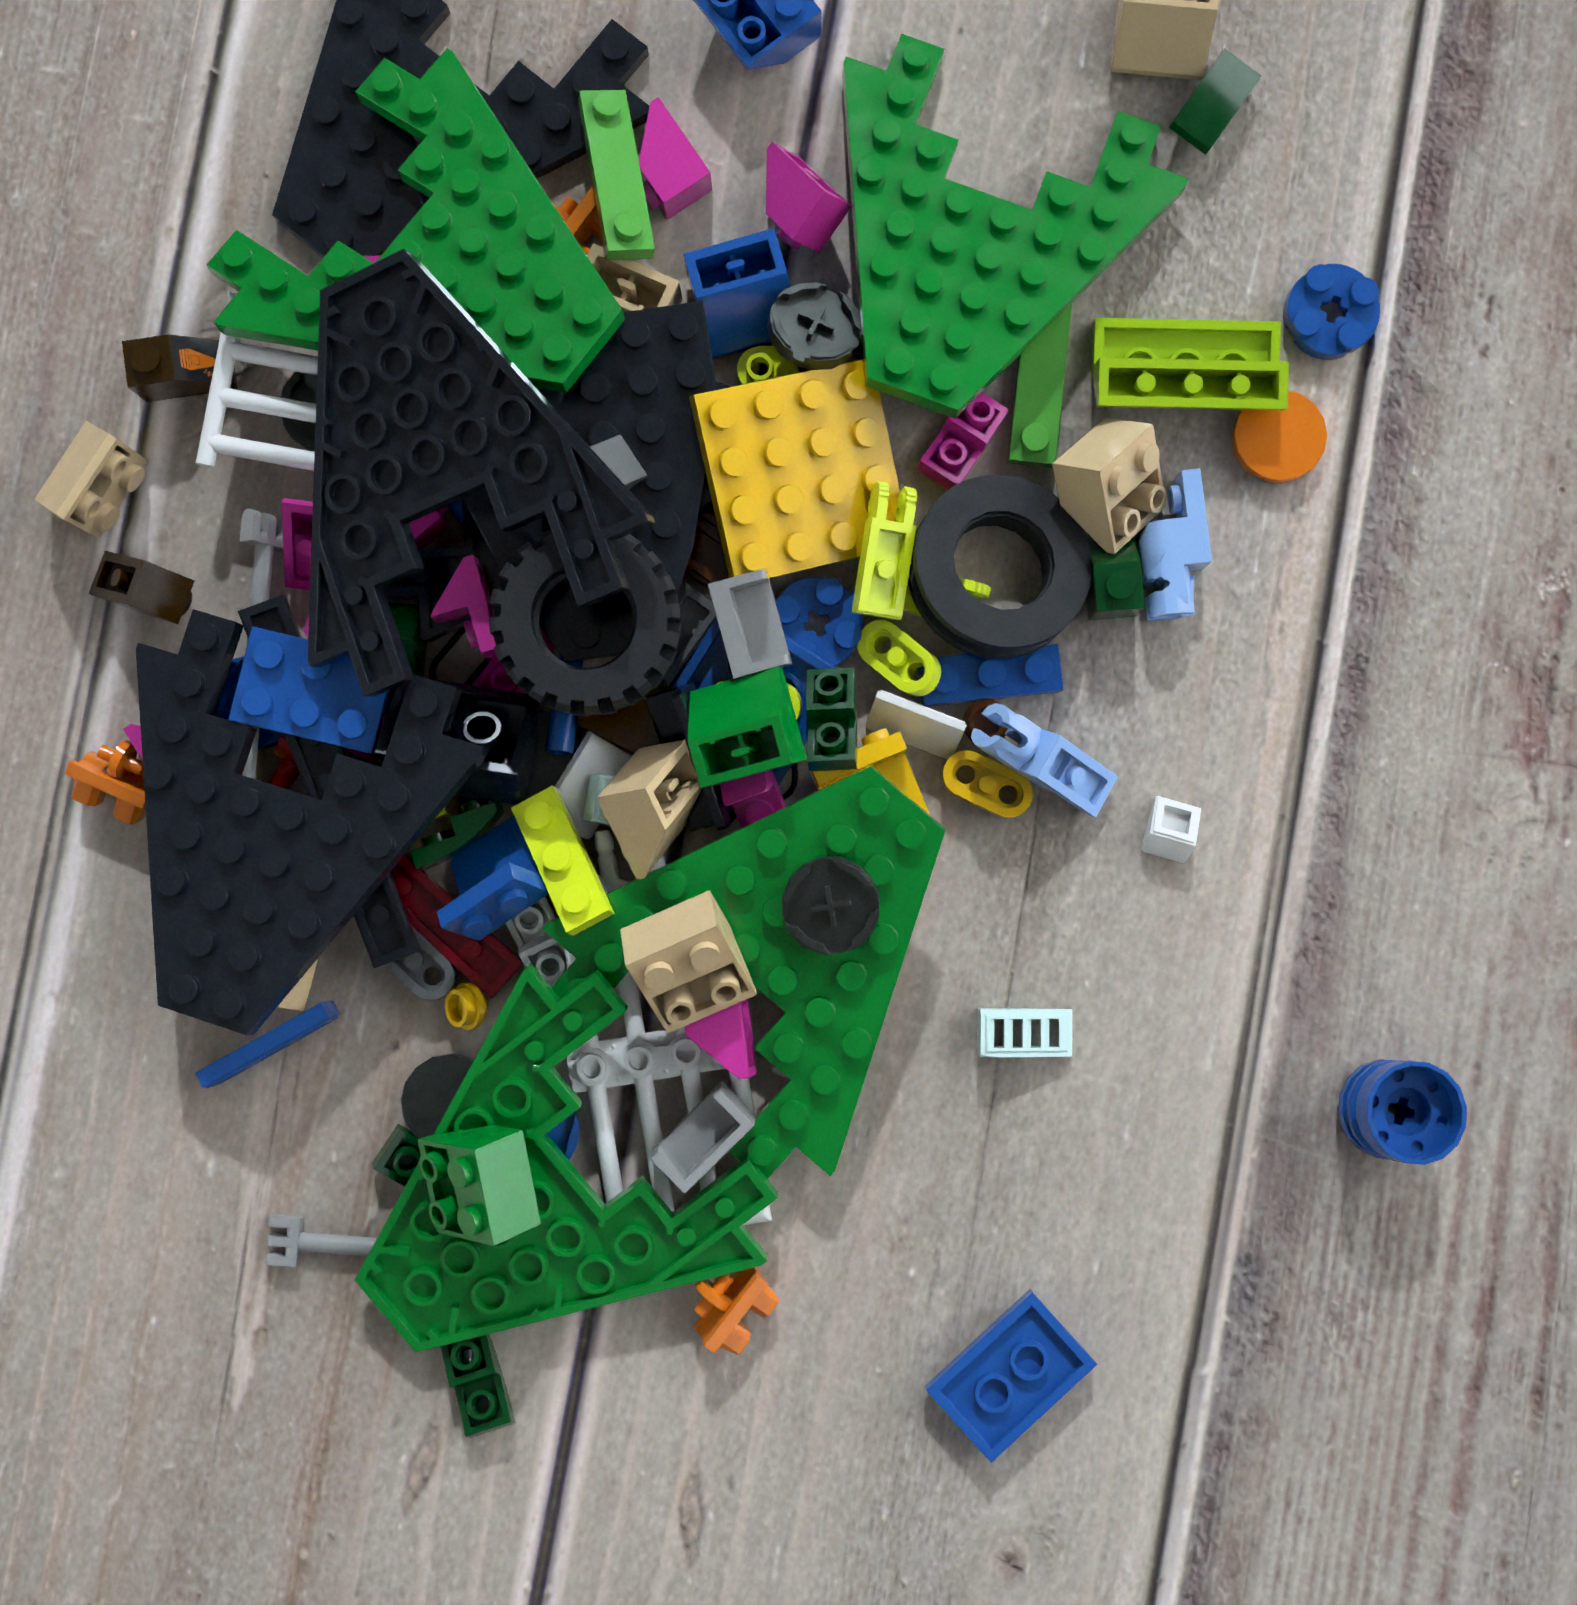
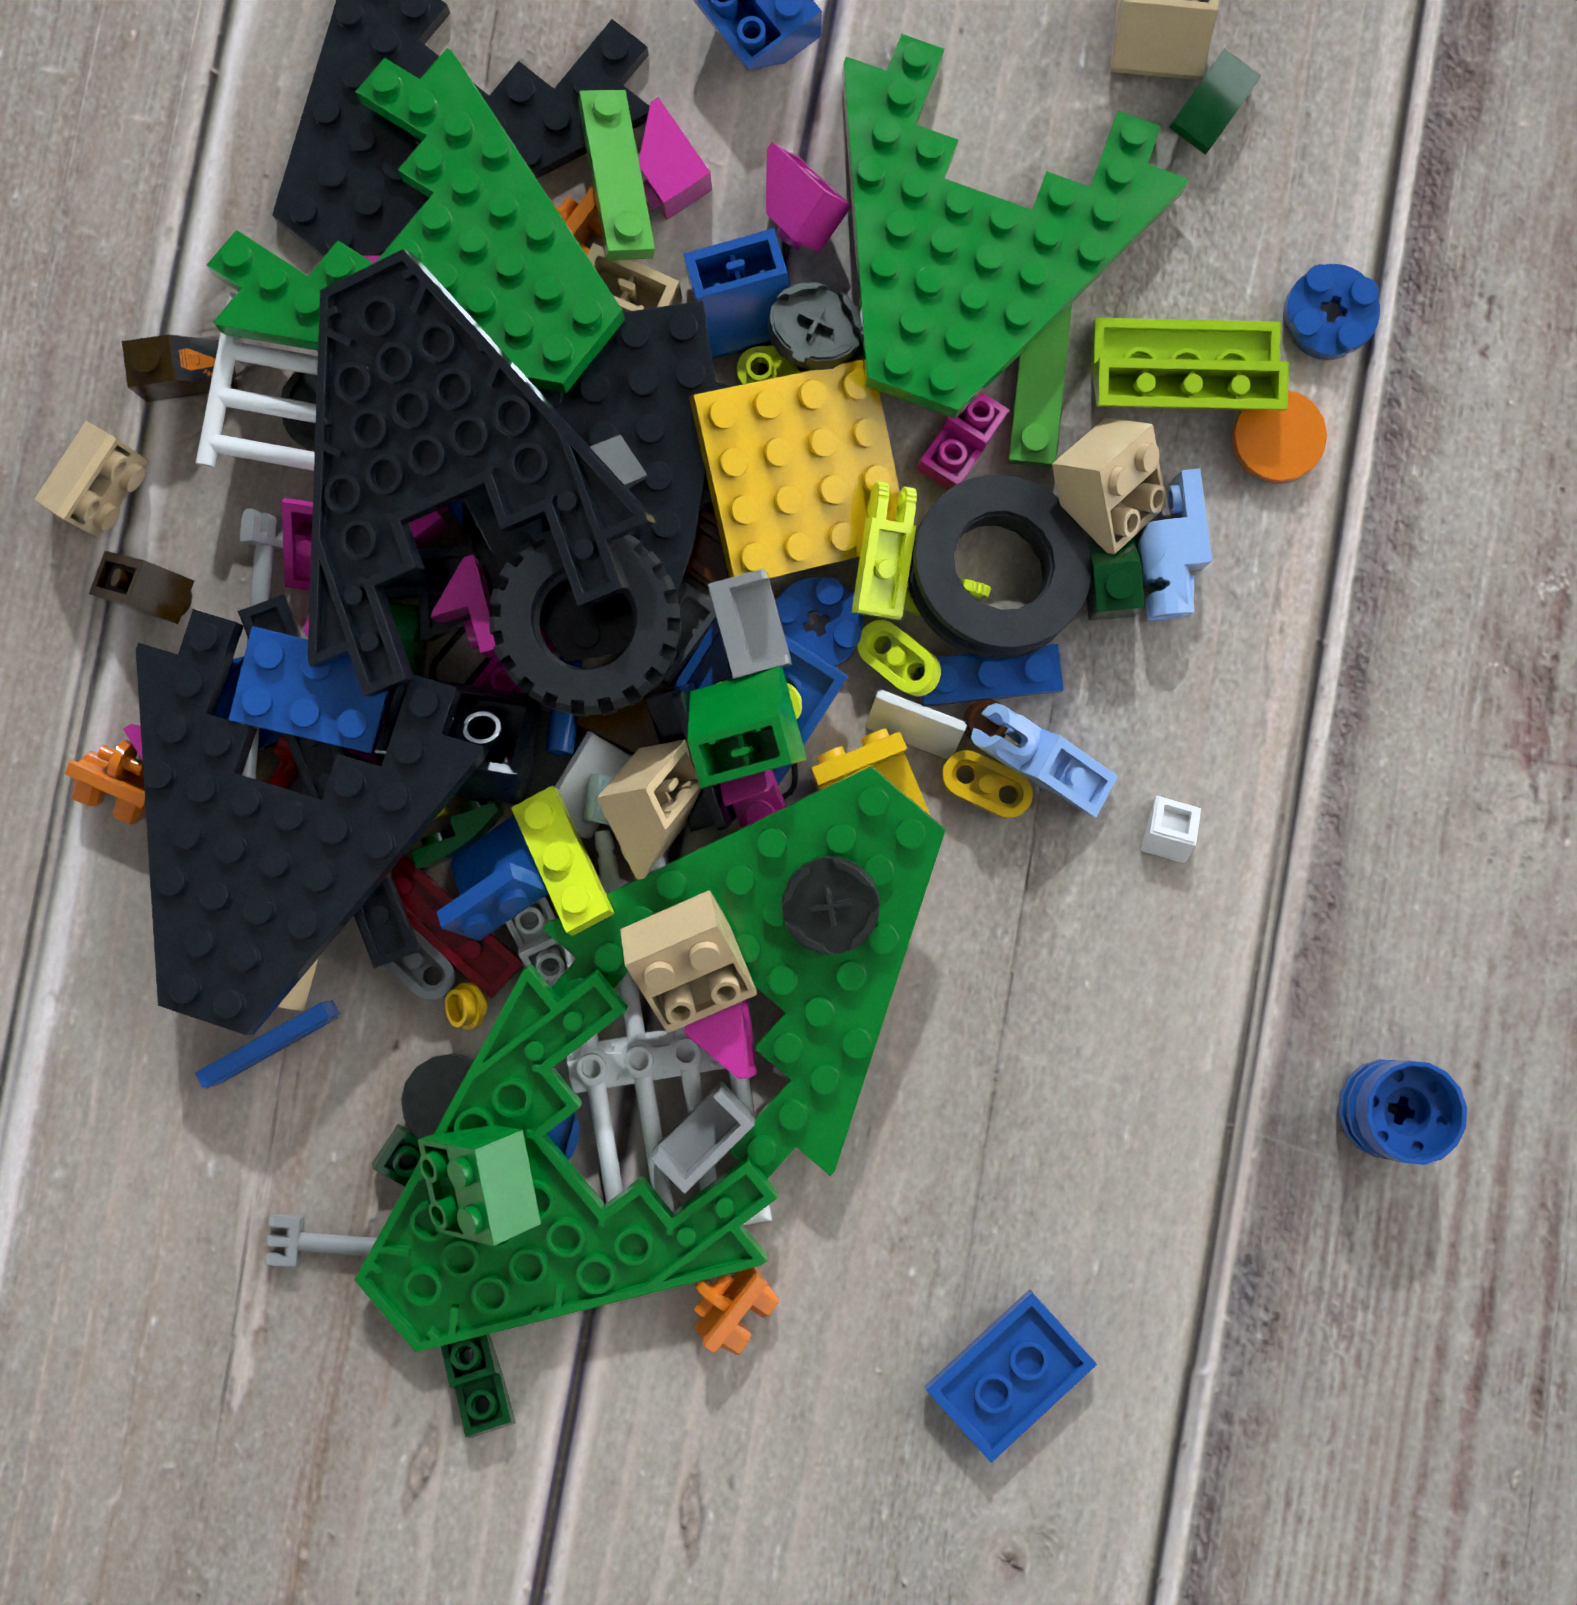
(831, 719): dark green slope -> none
(985, 1032): light aqua slope -> none

